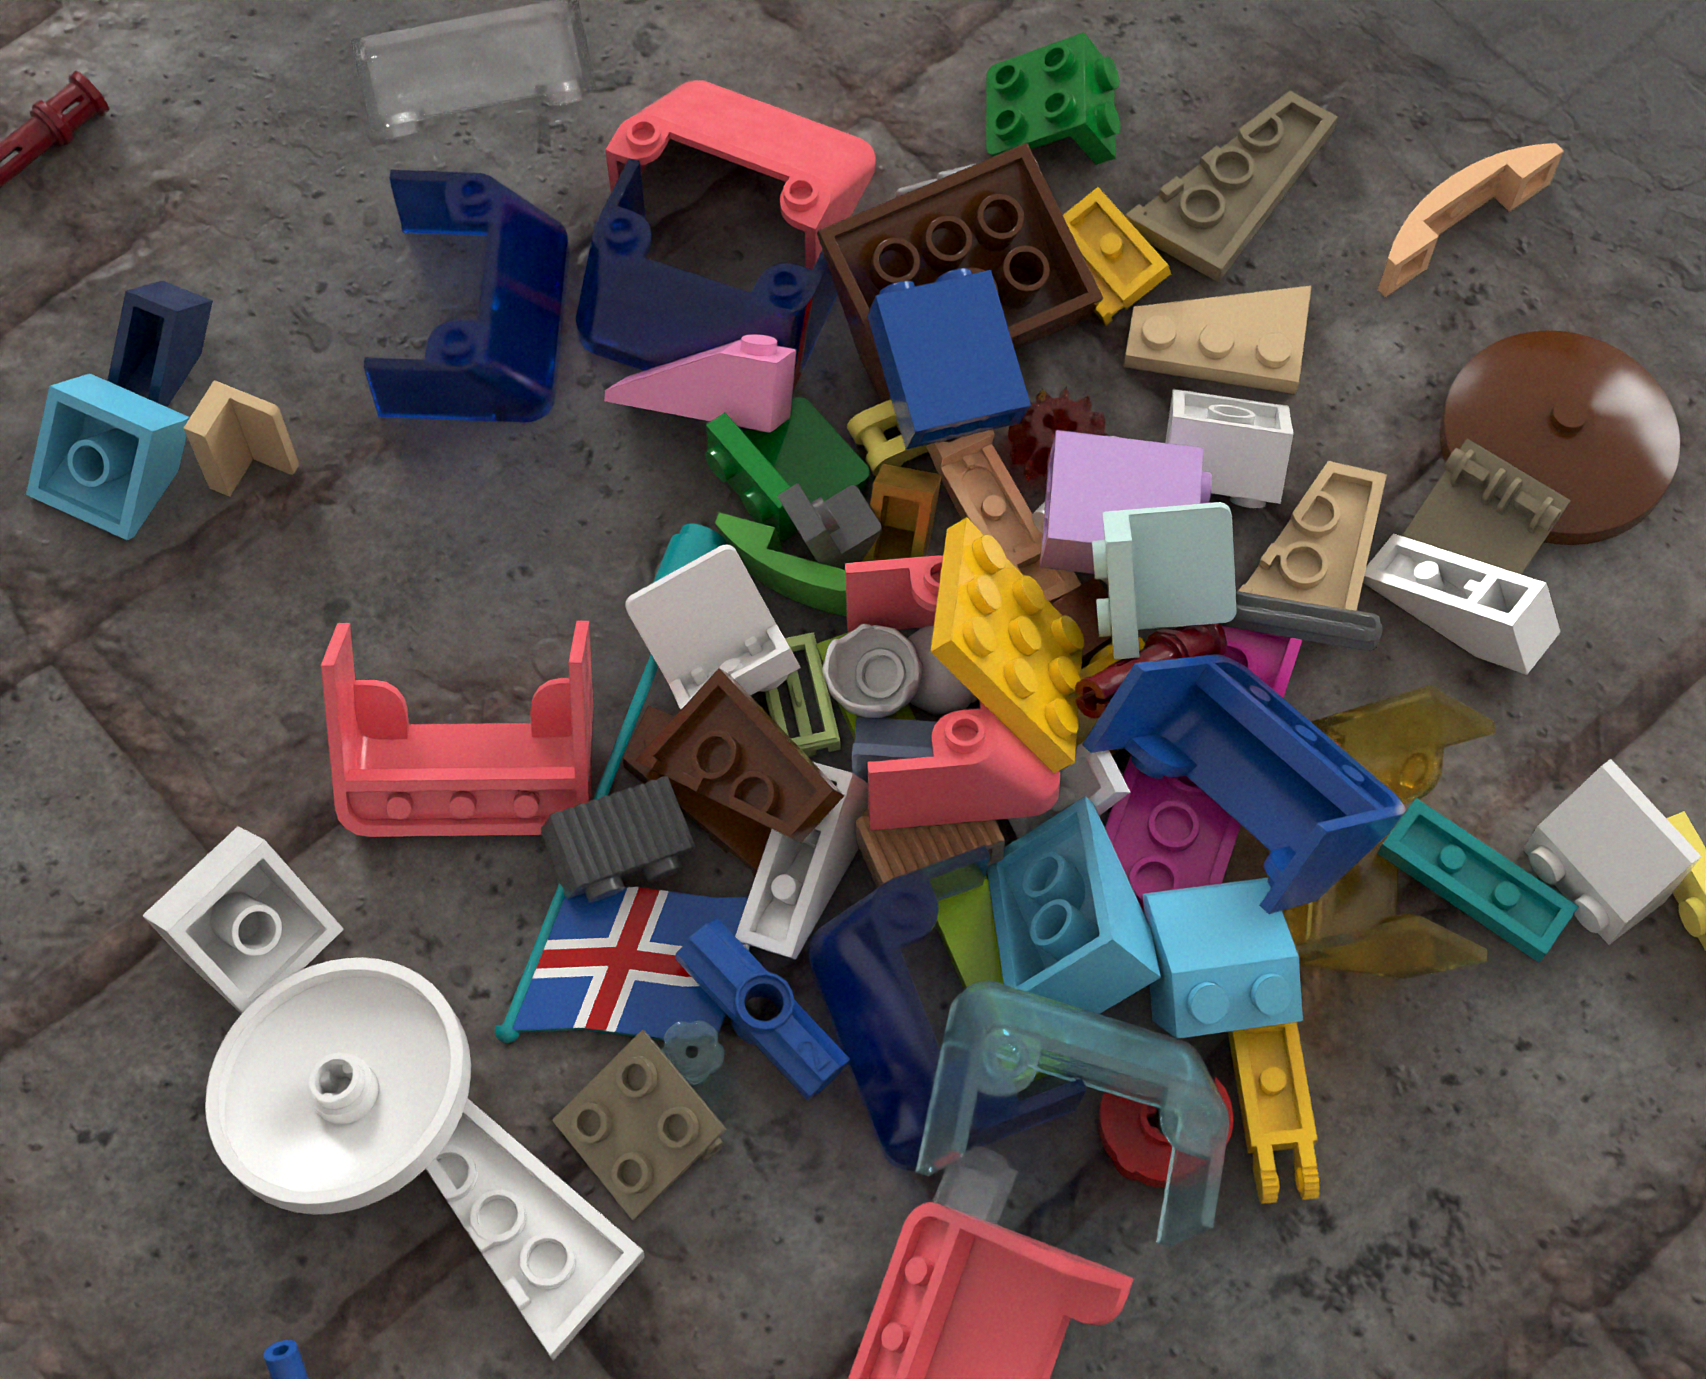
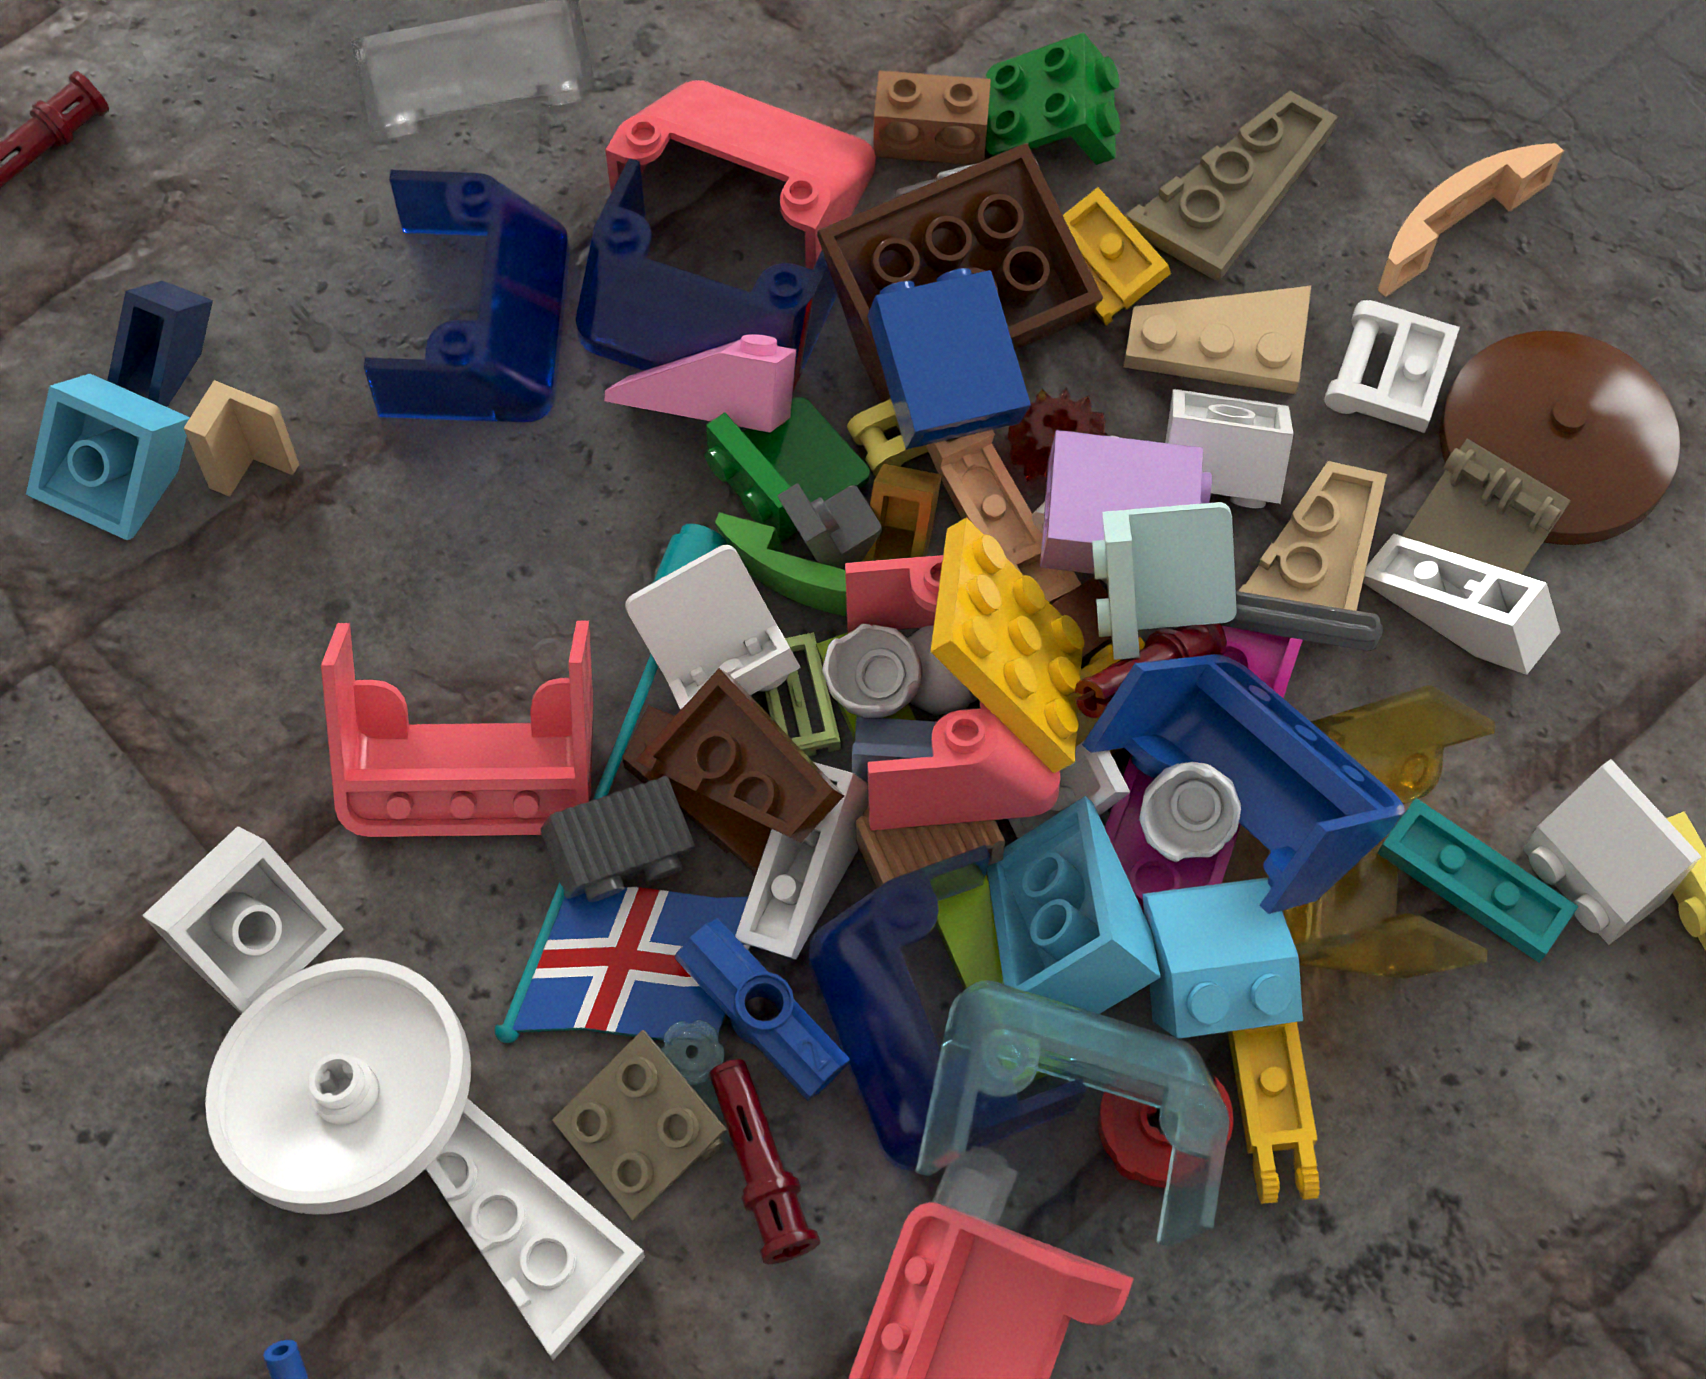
(768, 1184): none -> dark red pin
(931, 117): none -> medium nougat brick
(1189, 811): none -> white hair
(1411, 370): none -> white plate

